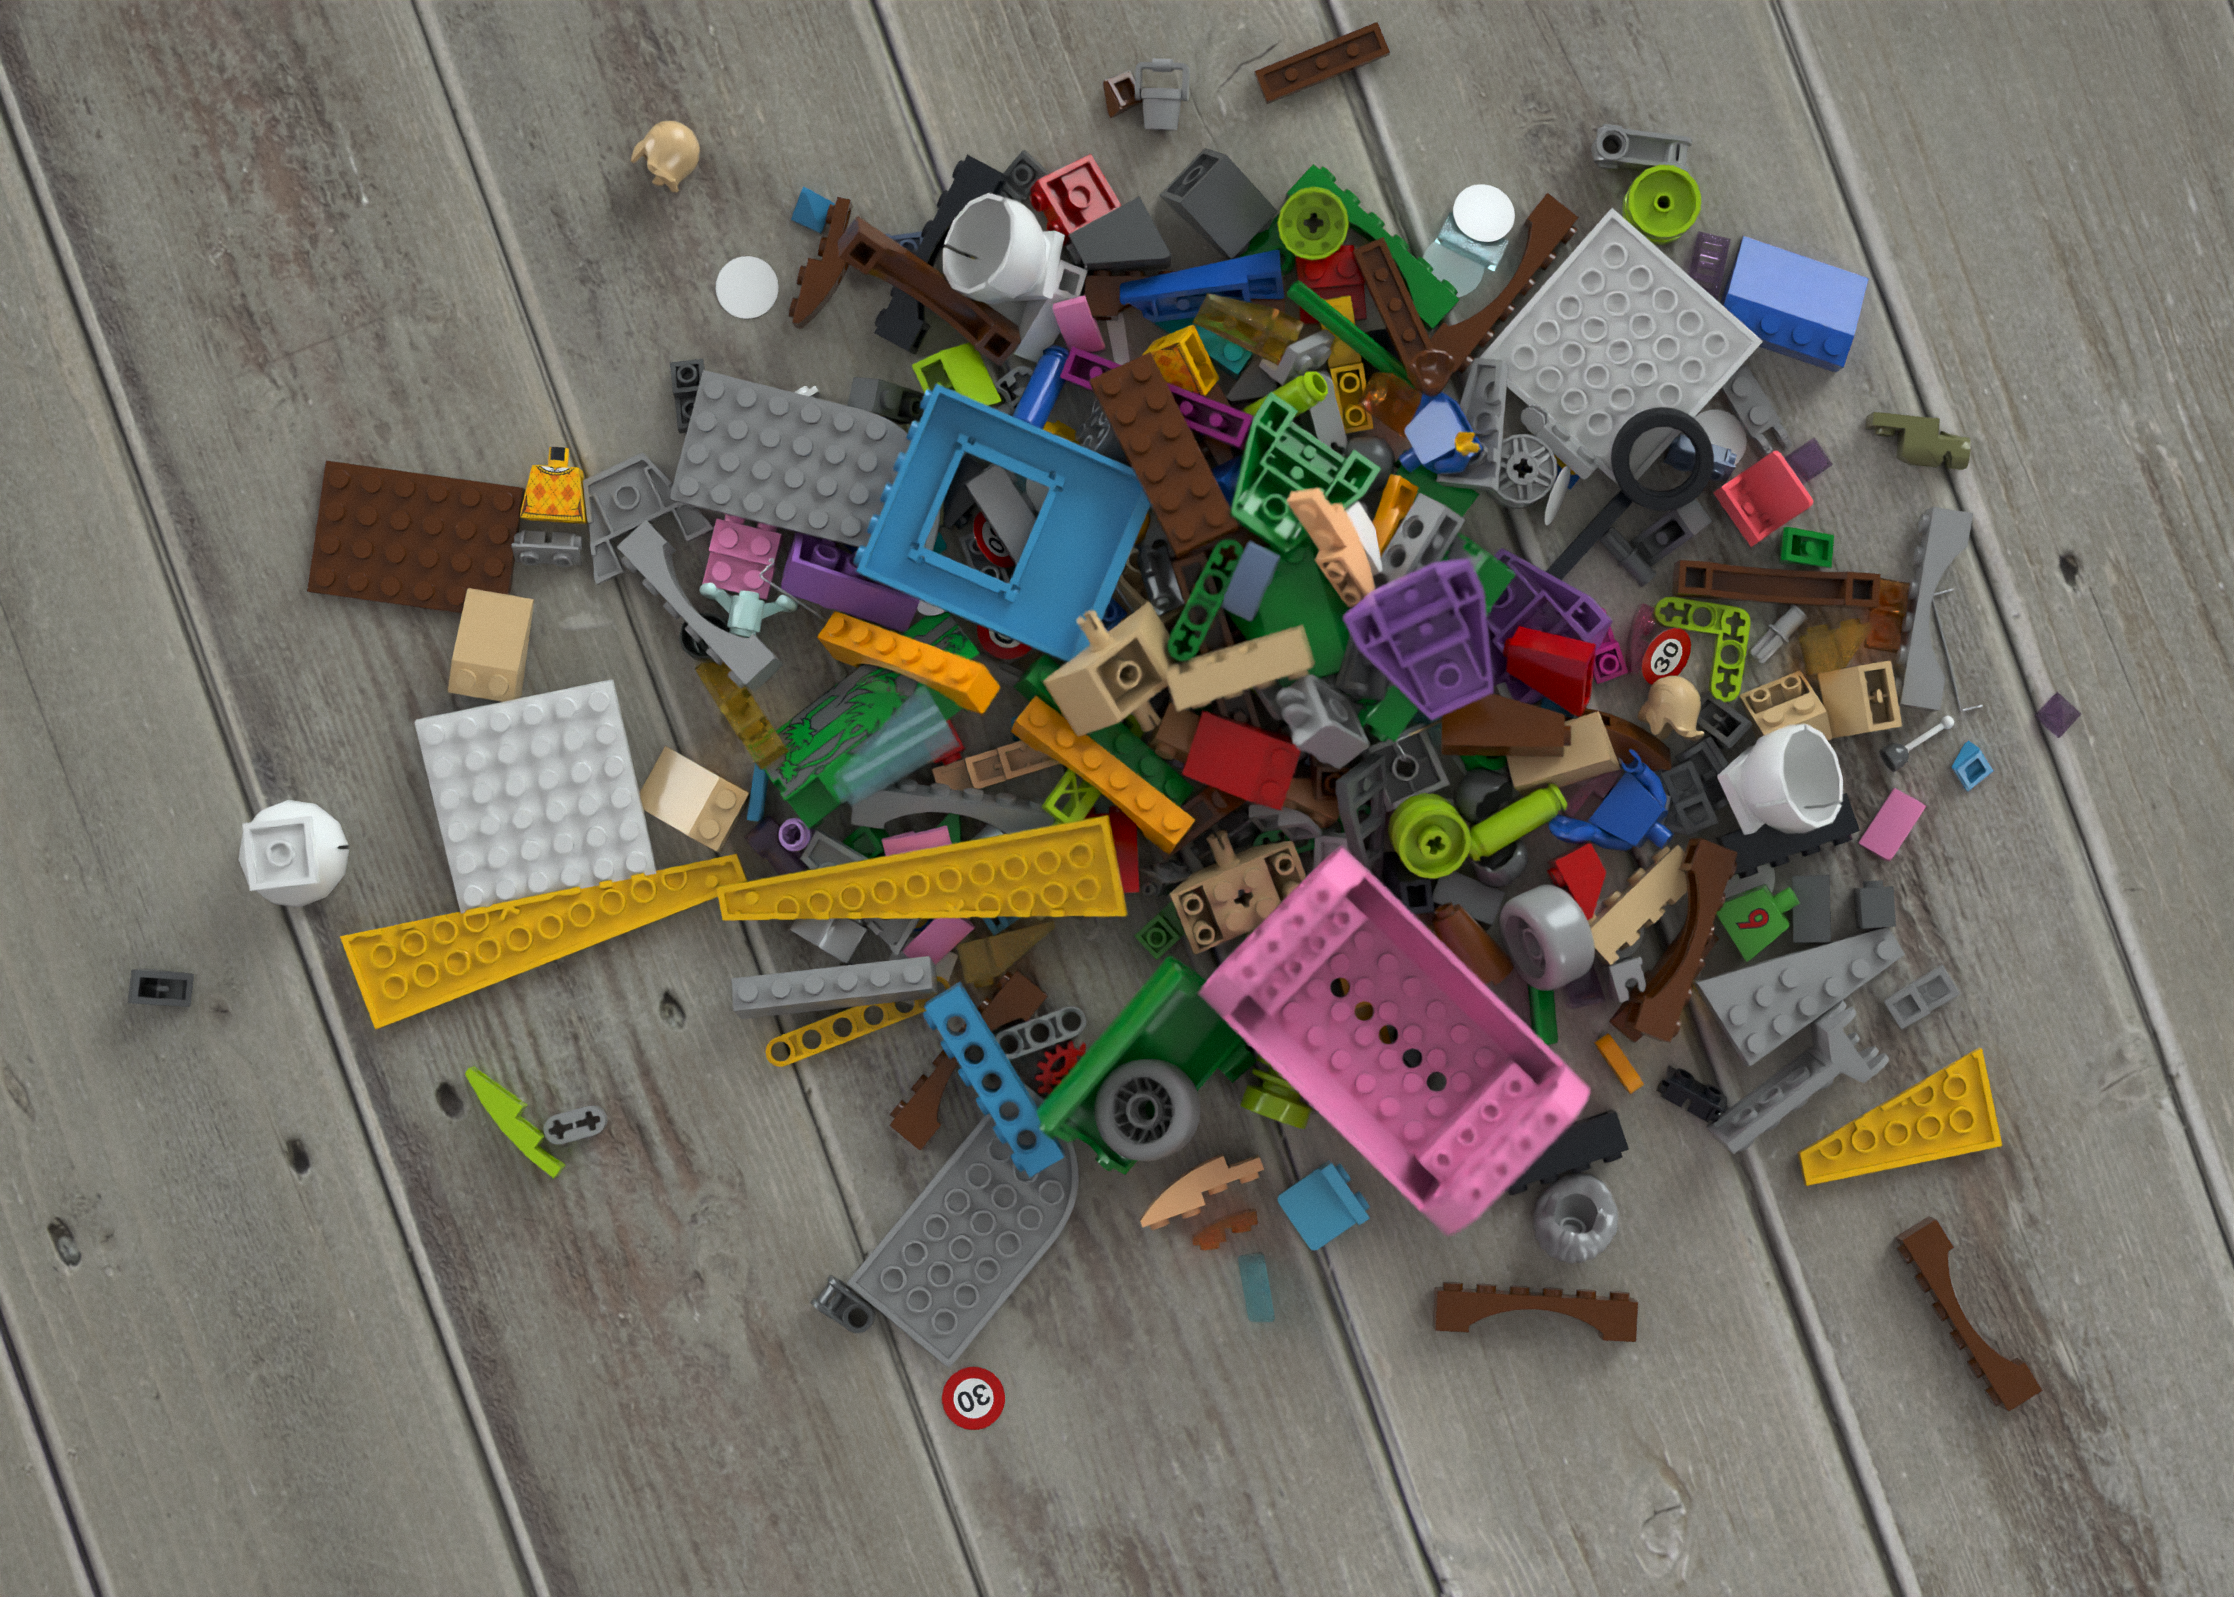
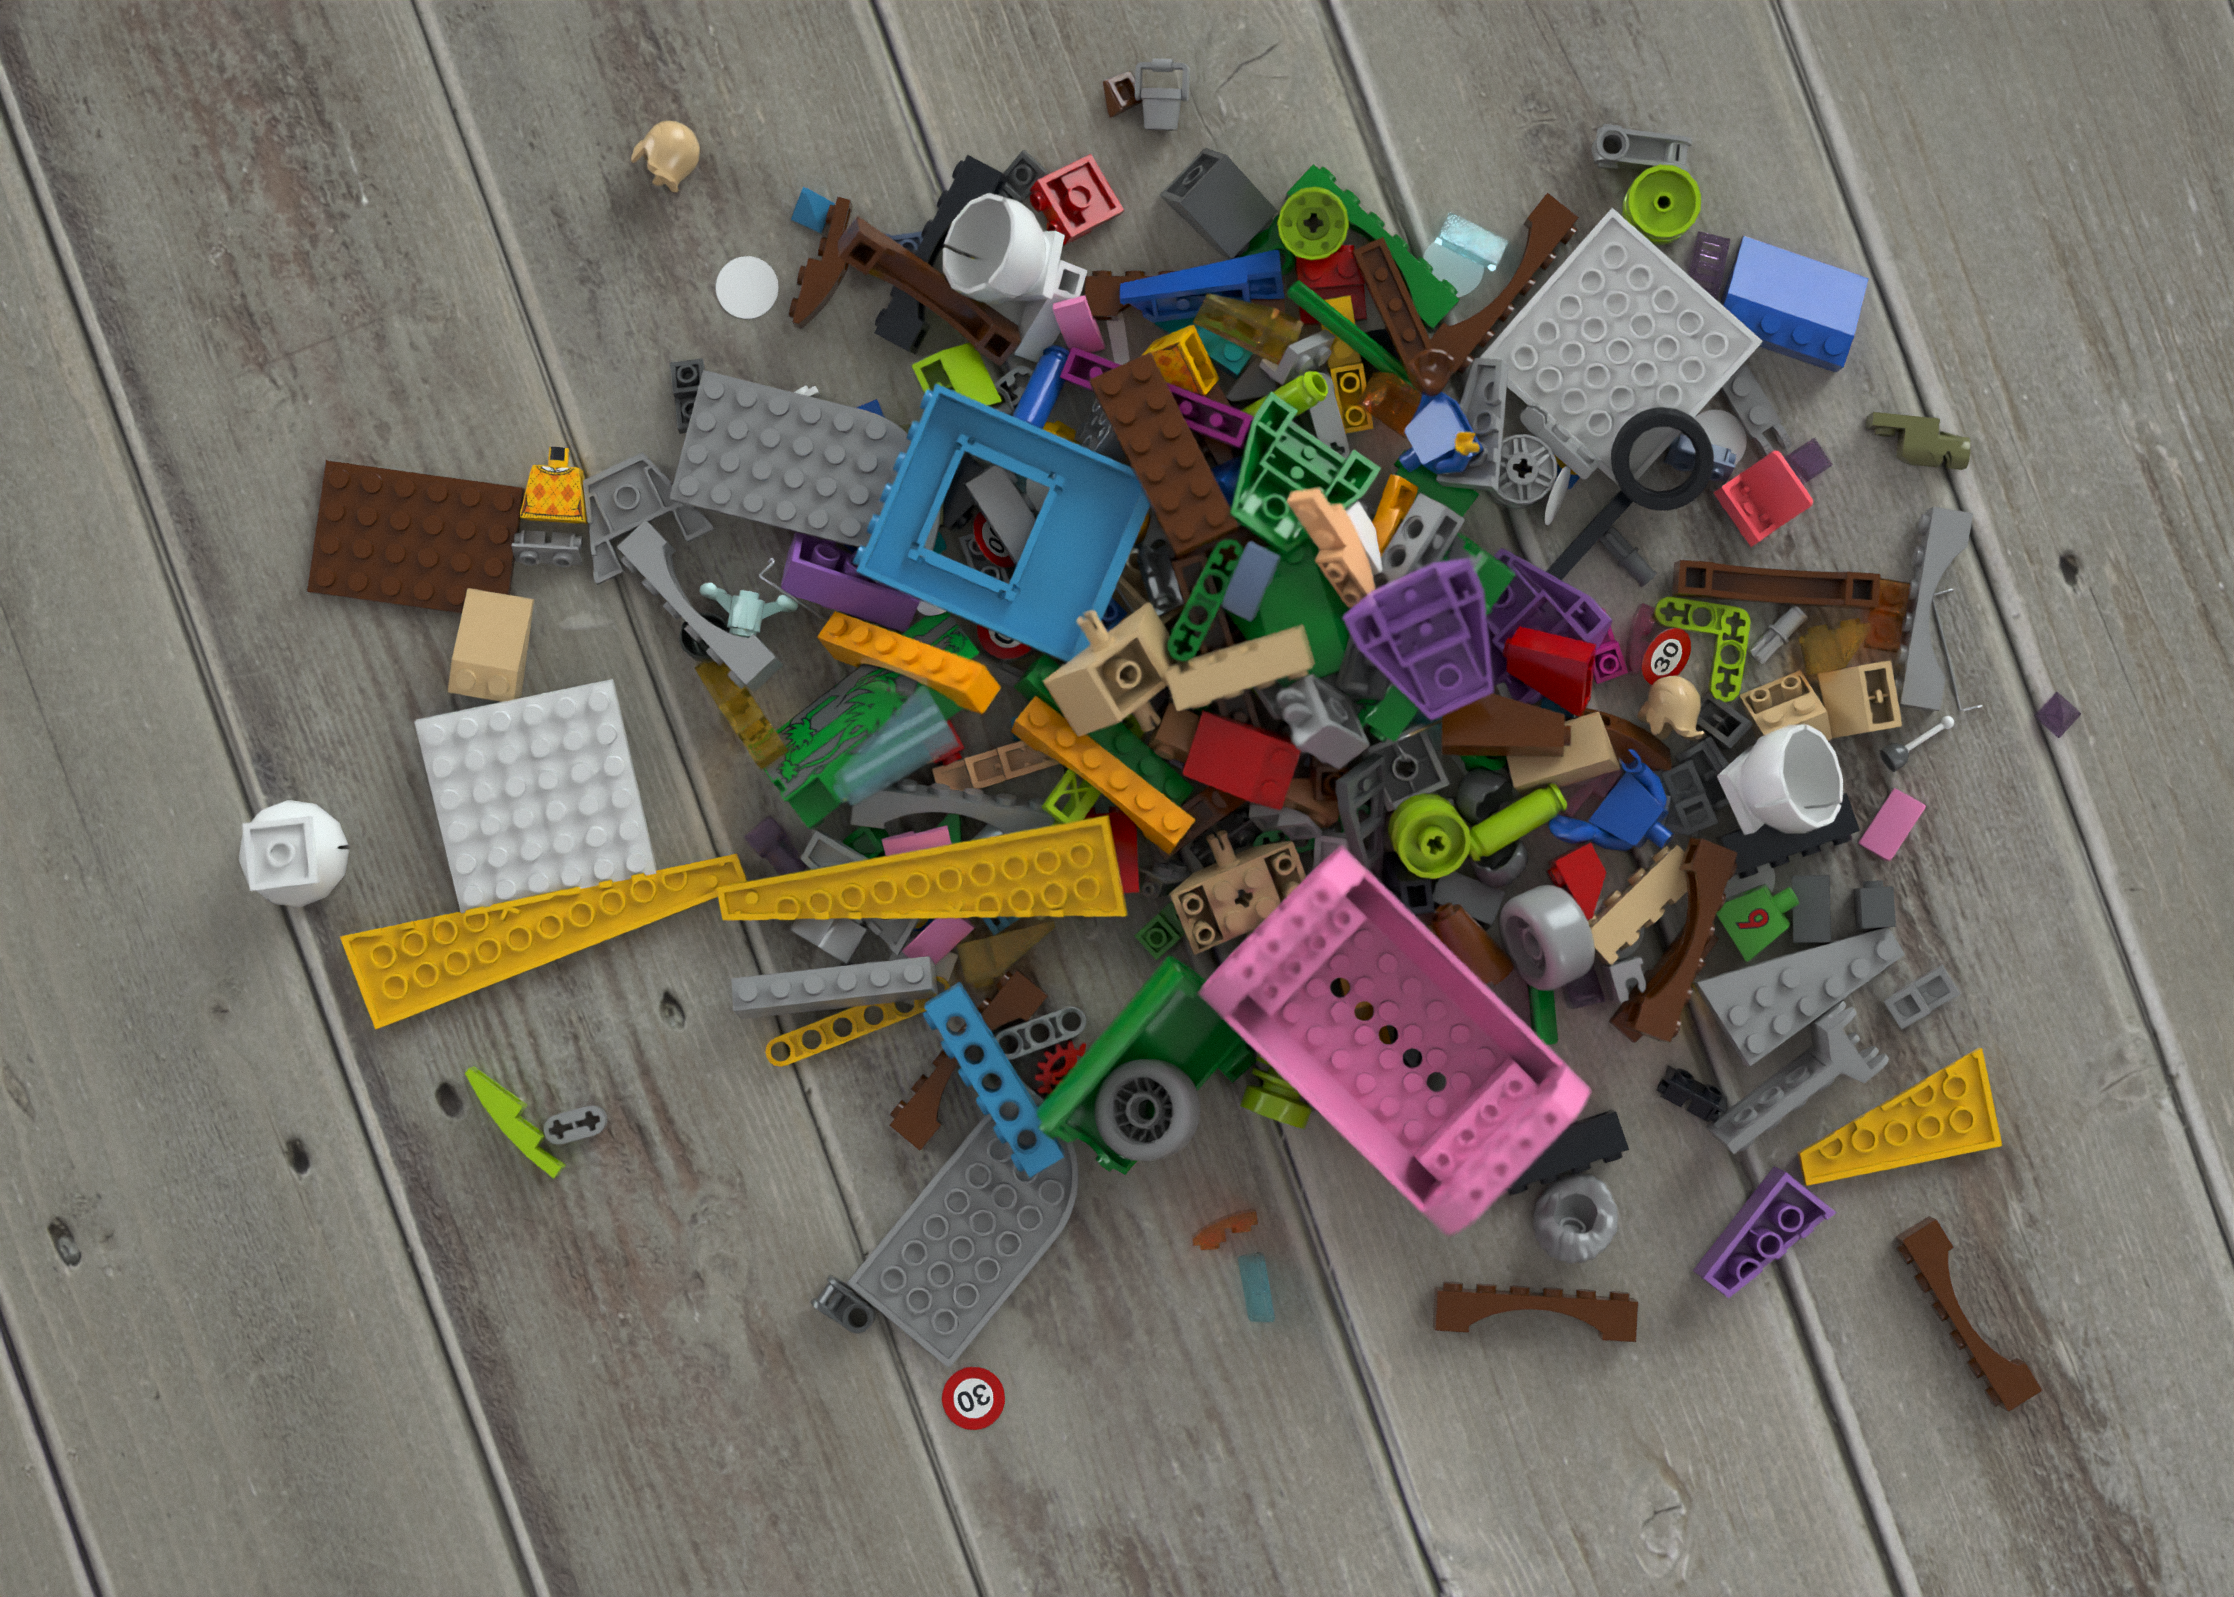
(160, 987): dark grey slope -> none
(693, 799): tan slope -> none
(740, 556): bright pink plate -> none
(758, 795): dark azure tile -> none
(795, 834): lavender cone -> none
(886, 399): dark grey slope -> none
(1120, 242): dark grey slope -> none
(1185, 1192): light nougat slope -> none
(1322, 63): reddish brown plate -> none
(1323, 1205): medium azure bracket -> none
(1378, 452): dark grey hair -> none
(1483, 213): white sticker -> none
(1619, 1063): light orange beam -> none
(1670, 532): dark grey slope -> none
(1762, 1231): none -> medium lavender wedge
(1806, 548): green slope -> none
(1971, 766): dark azure slope -> none

